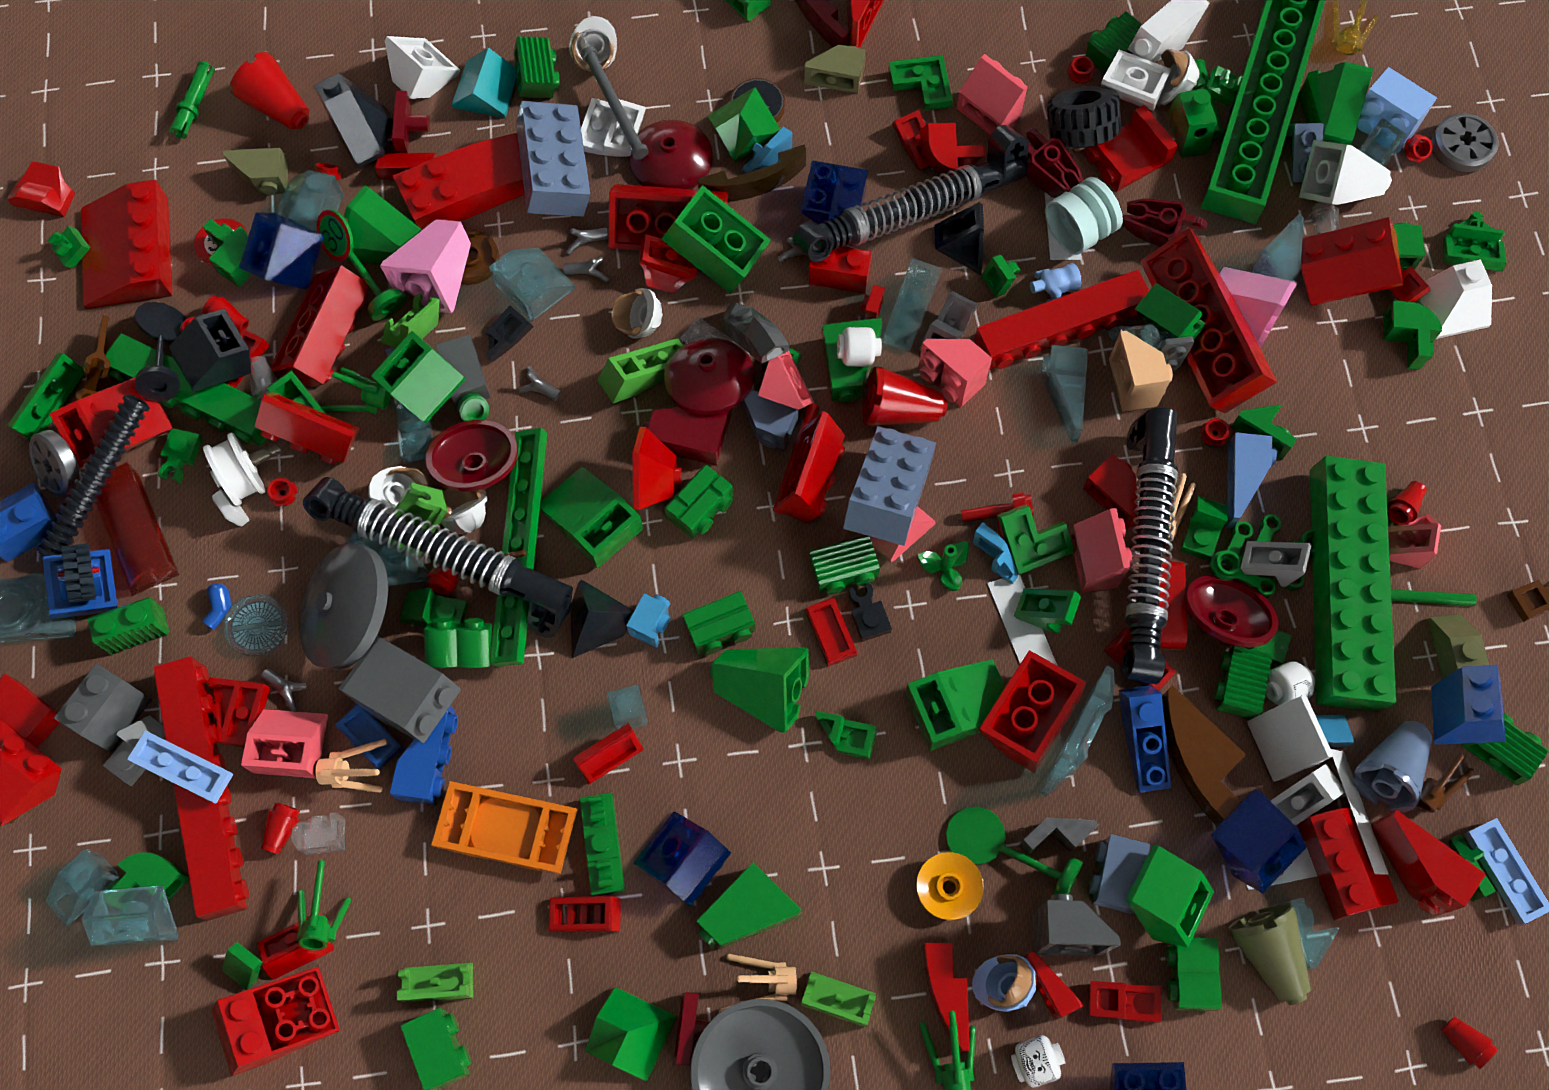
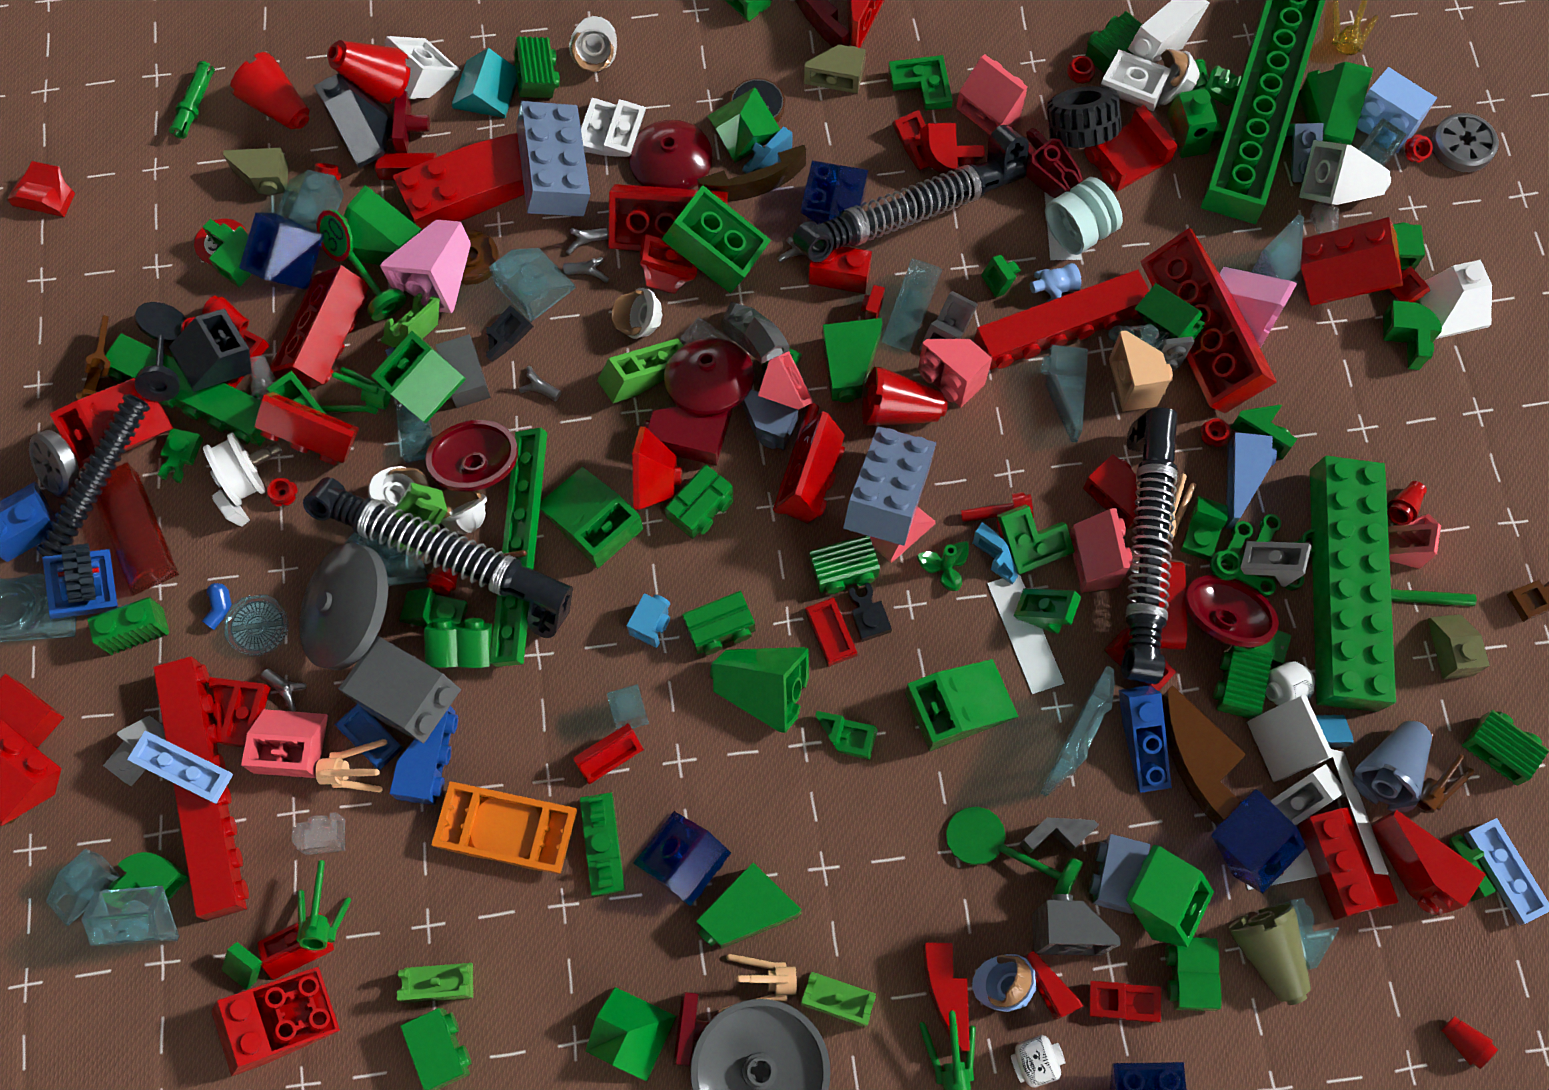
(46, 396): green plate -> none
(69, 246): green tile -> none
(102, 707): dark grey slope -> none
(127, 246): red slope -> none
(279, 827): red cone -> none
(372, 68): none -> red cone
(473, 407): green tile -> none
(595, 619): black slope -> none
(612, 914): red slope -> none
(638, 150): dark grey bar -> none
(858, 346): white head -> none
(962, 874): light orange dish -> none
(963, 237): black slope -> none
(1032, 710): red slope -> none
(1159, 220): dark red hinge -> none
(1468, 706): blue slope -> none
(1475, 241): green slope -> none

